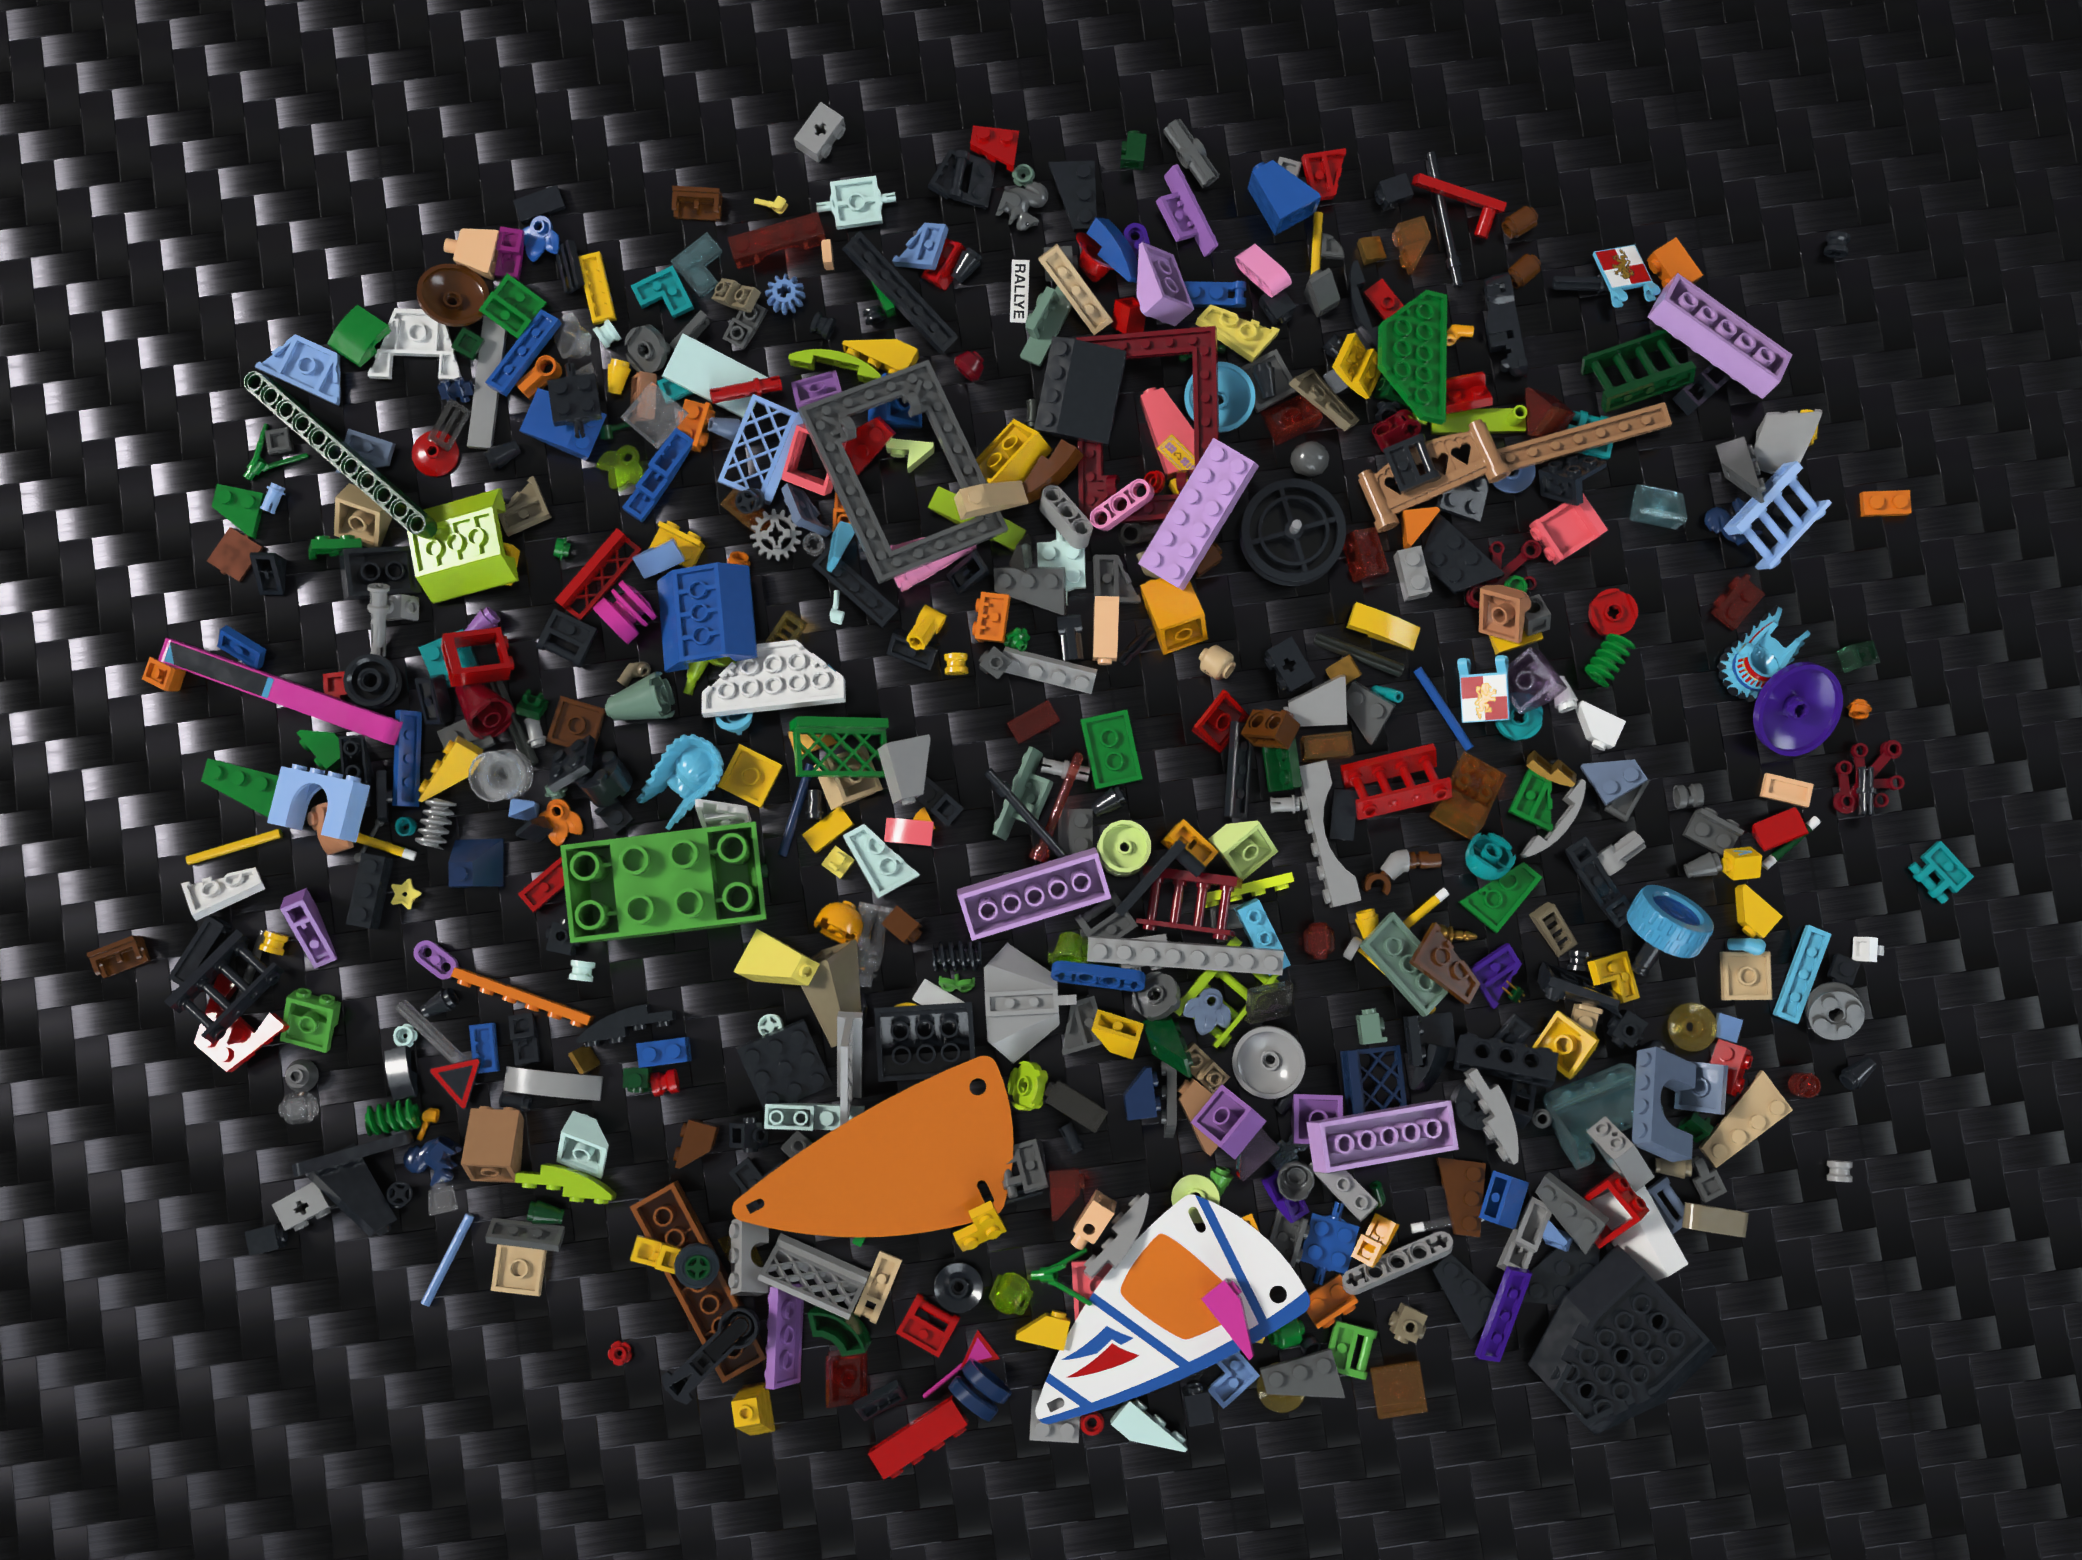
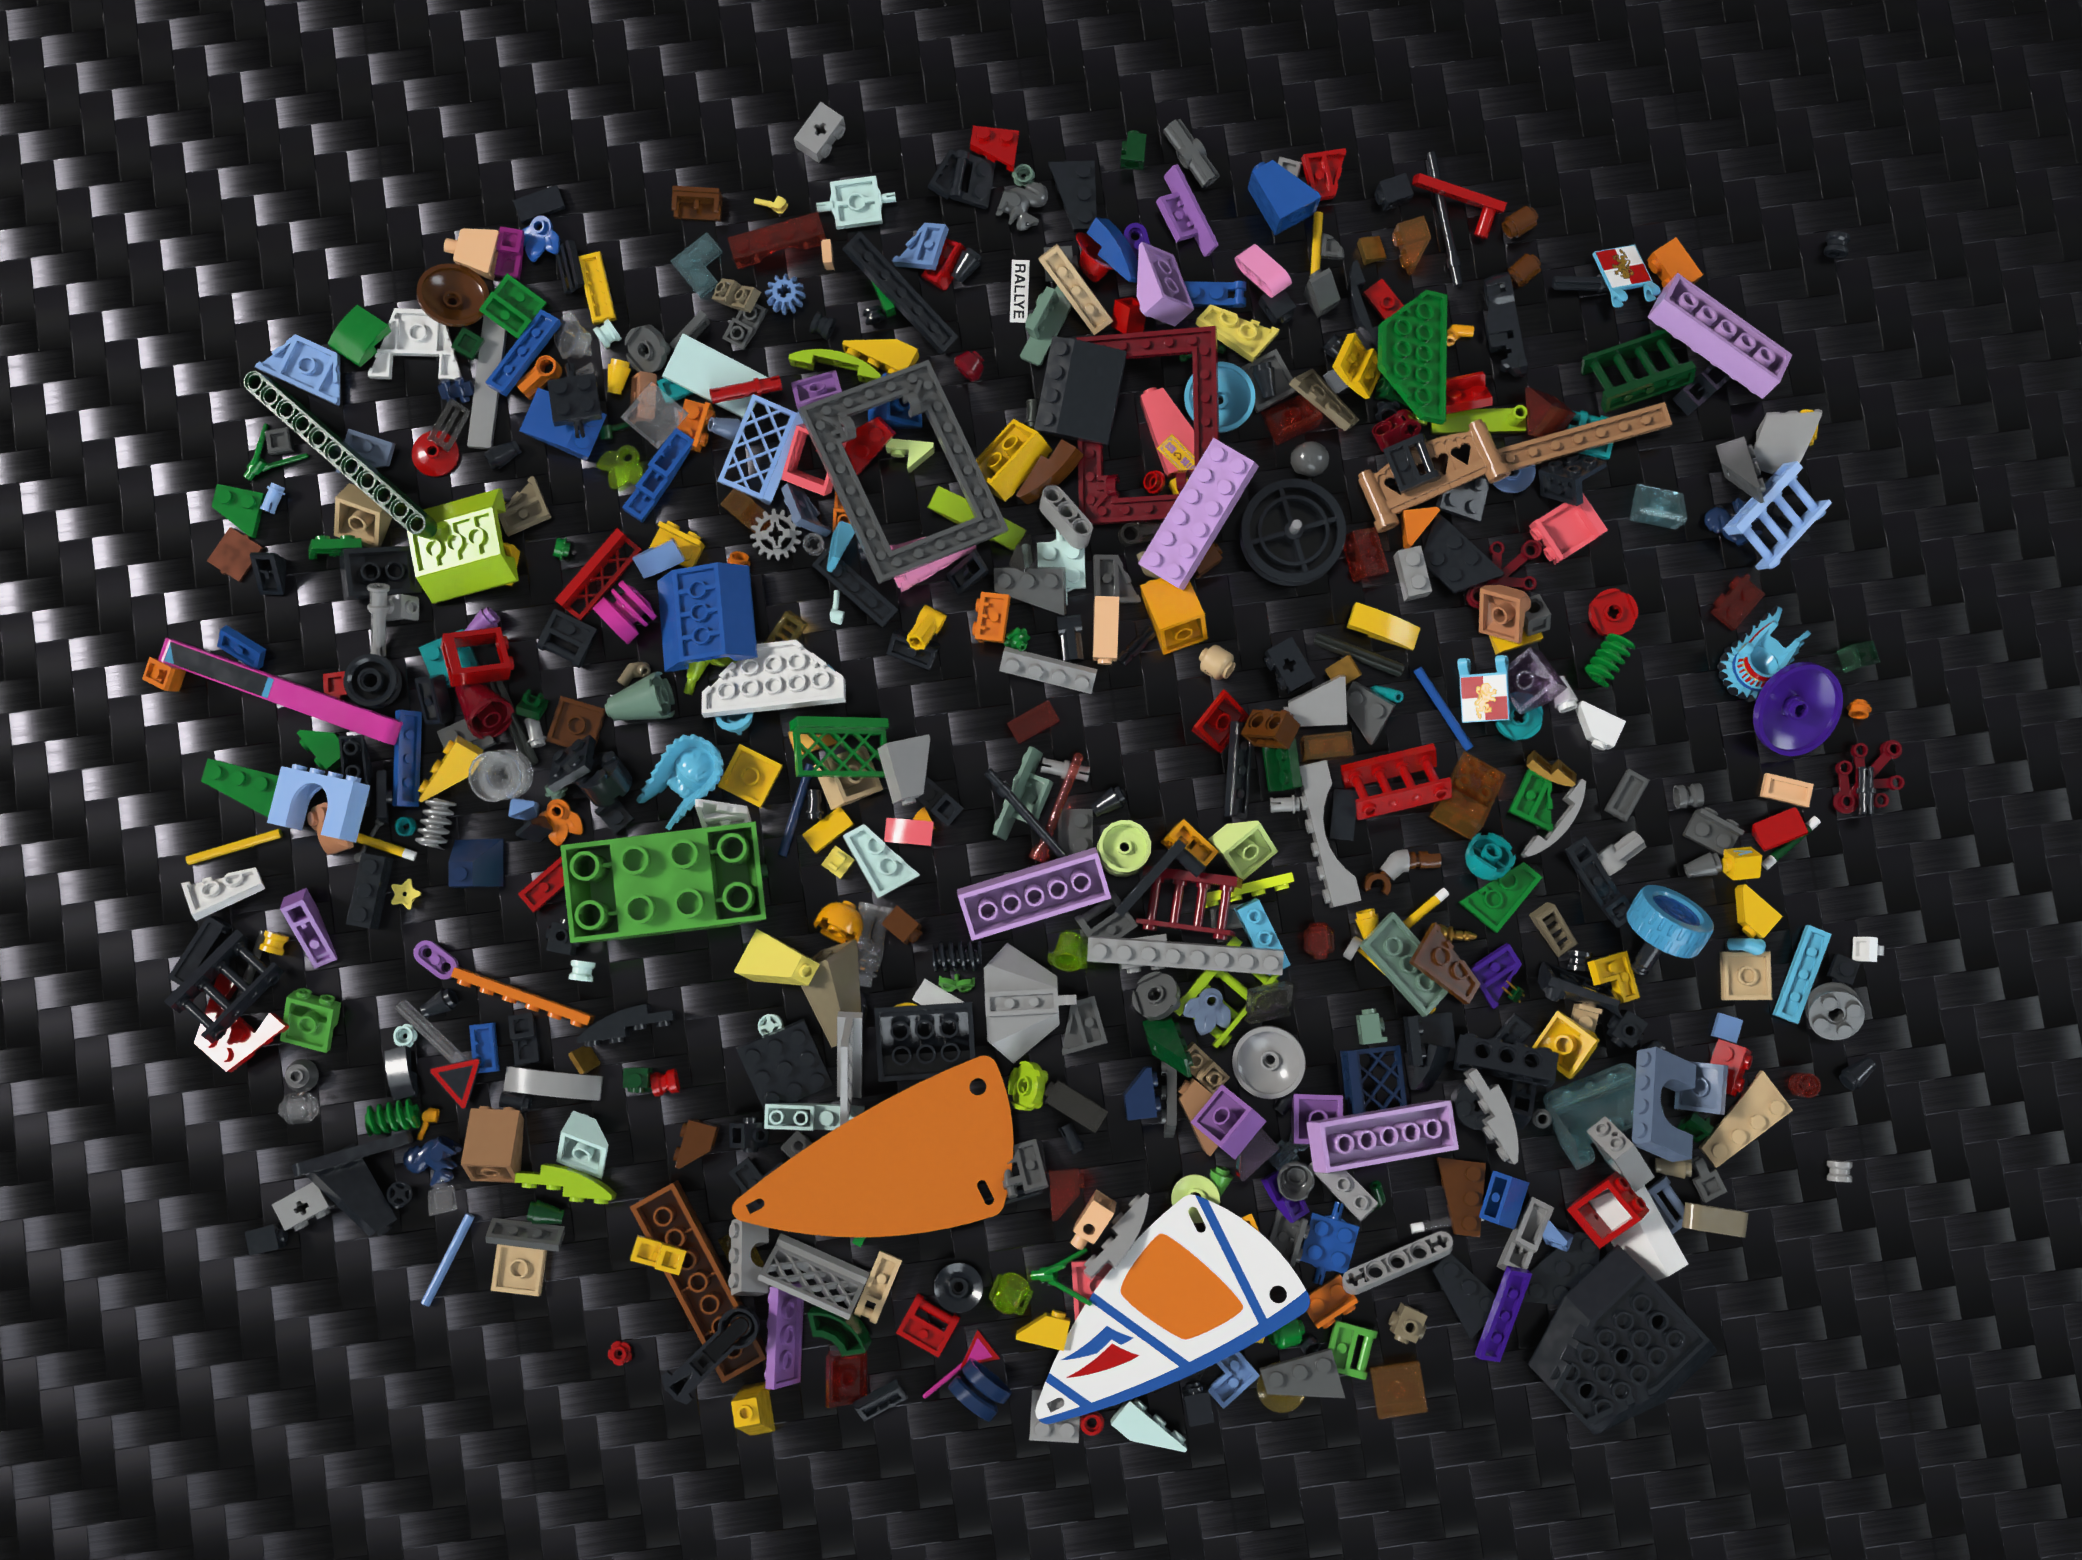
(119, 956): reddish brown hinge -> none
(663, 1052): blue brick -> none
(664, 286): teal plate -> none
(700, 1273): black wheel -> none
(744, 502): black wheel -> none
(918, 1437): red brick -> none
(956, 663): yellow wheel -> none
(985, 1226): yellow plate -> none
(989, 498): tan slope -> none
(994, 662): dark grey bracket -> none
(1098, 976): blue beam -> none
(1111, 749): green plate -> none
(1117, 1033): yellow slope -> none
(1134, 503): bright pink beam -> none
(1229, 1311): dark pink slope -> none
(1375, 1241): light orange slope -> none
(1517, 582): green plate -> none
(1572, 1211): dark grey wing -> none
(1614, 778): sand blue wing -> none
(1703, 1027): clear yellow dish -> none
(1885, 503): orange plate -> none
(1946, 867): teal plate -> none

